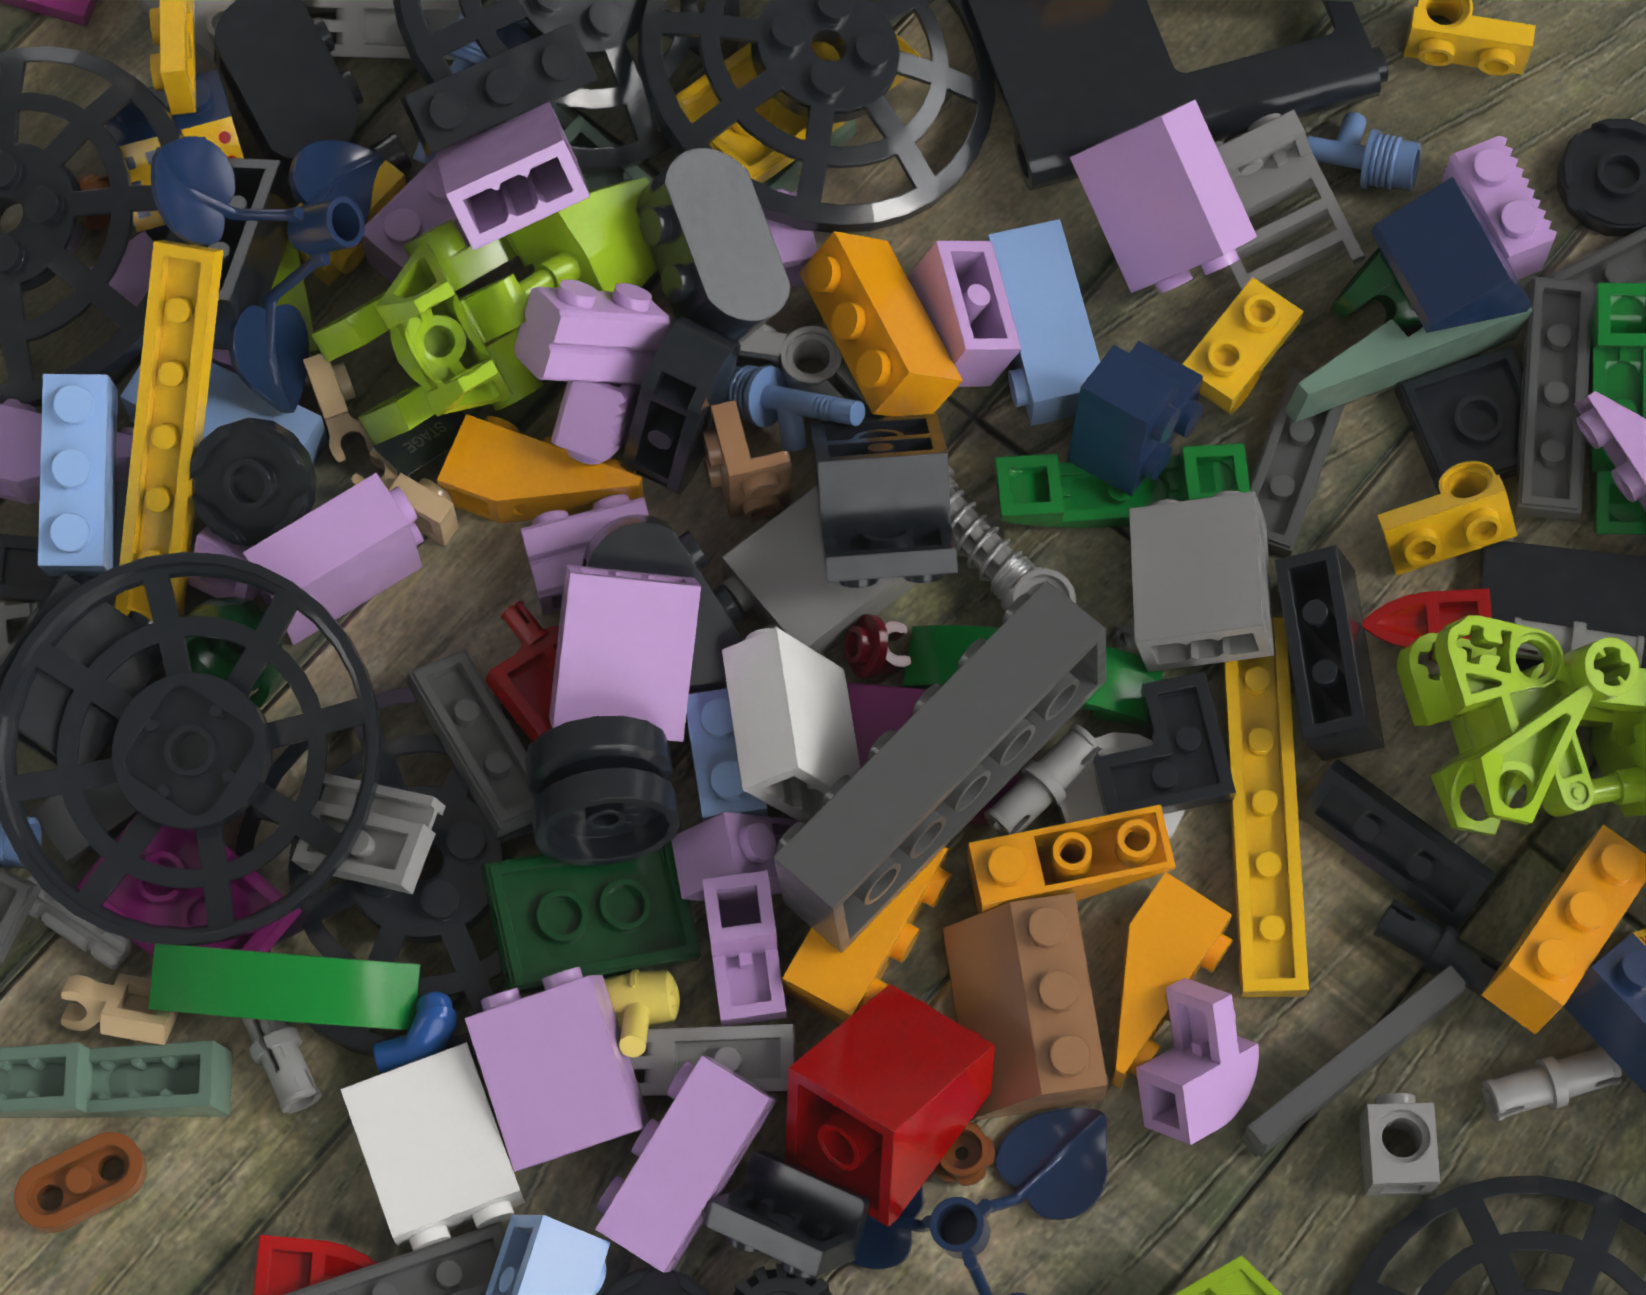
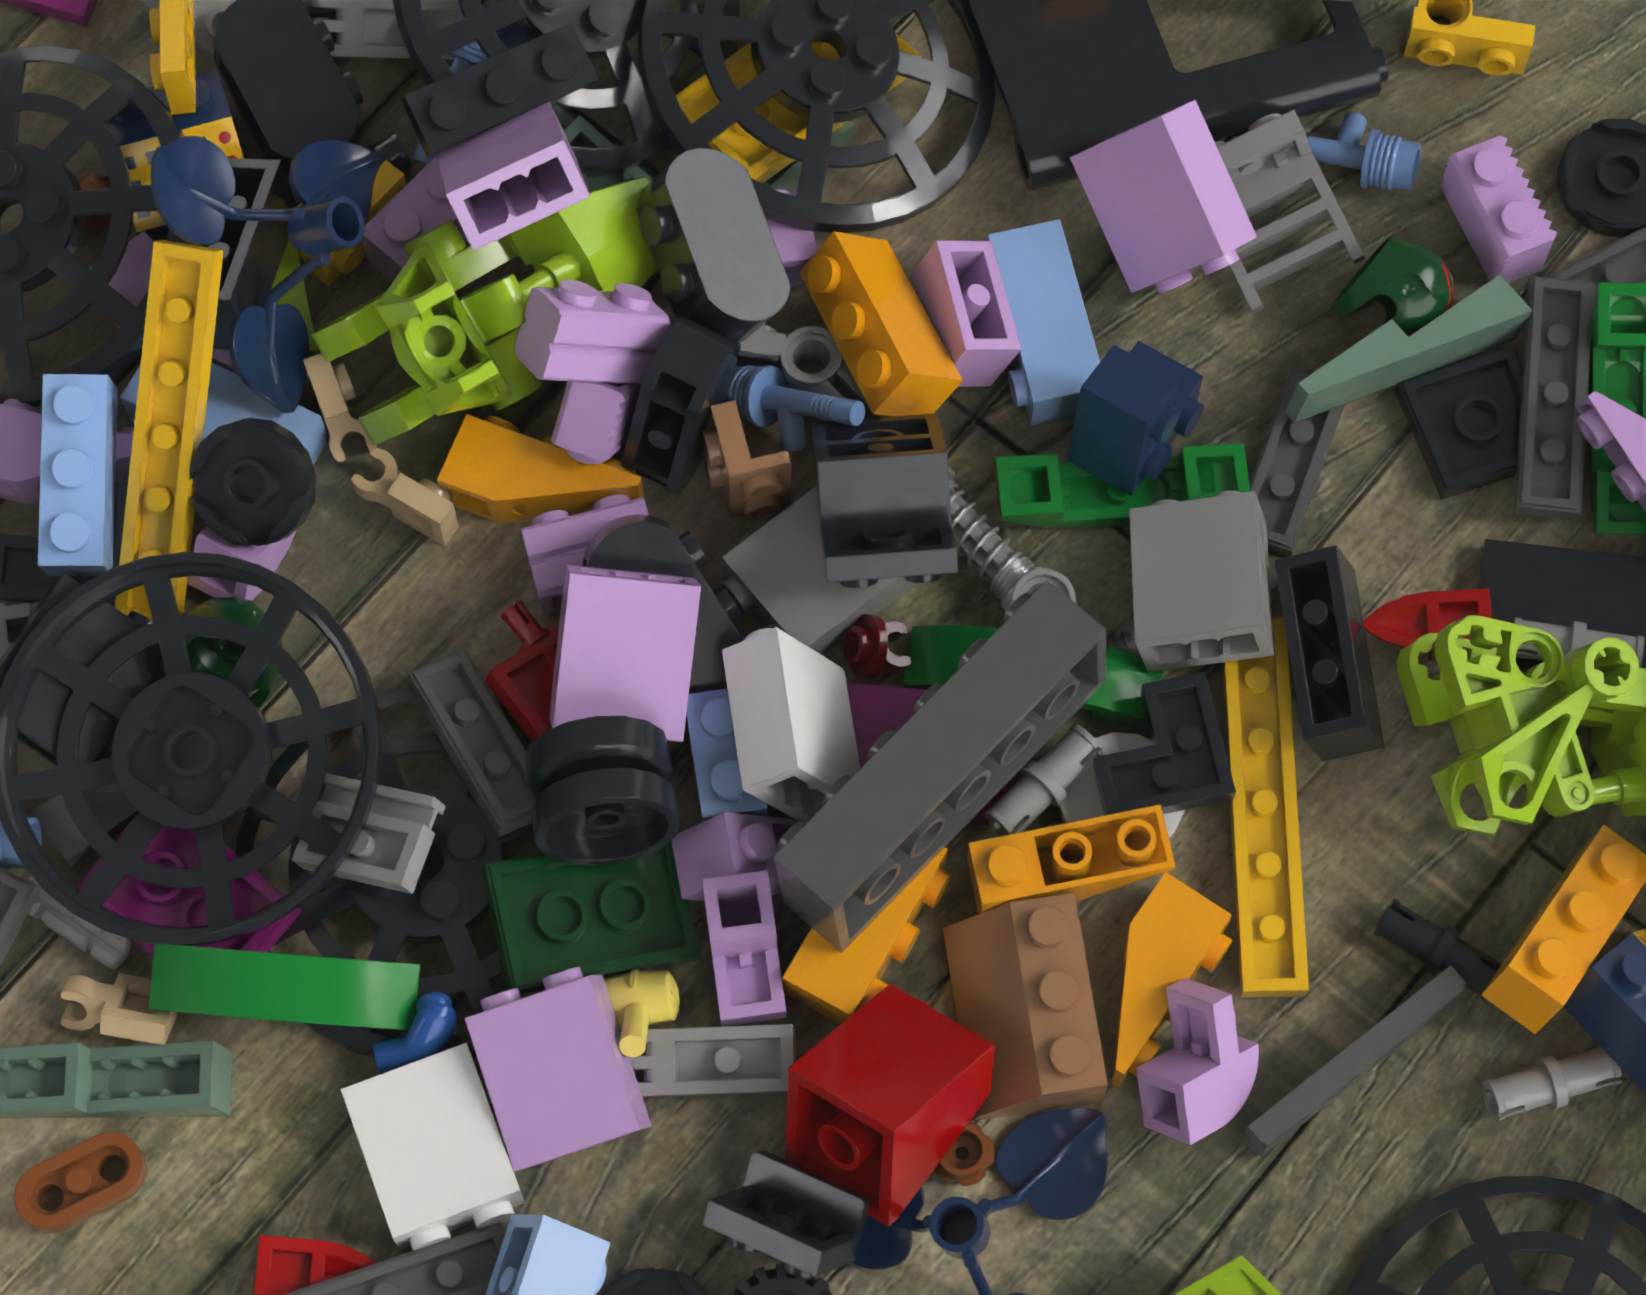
(278, 1051): light grey pin -> none
(344, 550): lavender brick -> none
(422, 443): black sticker -> none
(683, 1162): lavender brick -> none
(1242, 344): yellow plate -> none
(1391, 1174): light grey brick -> none
(1397, 844): black plate -> none
(1449, 260): dark blue slope -> none
(1461, 519): yellow plate -> none

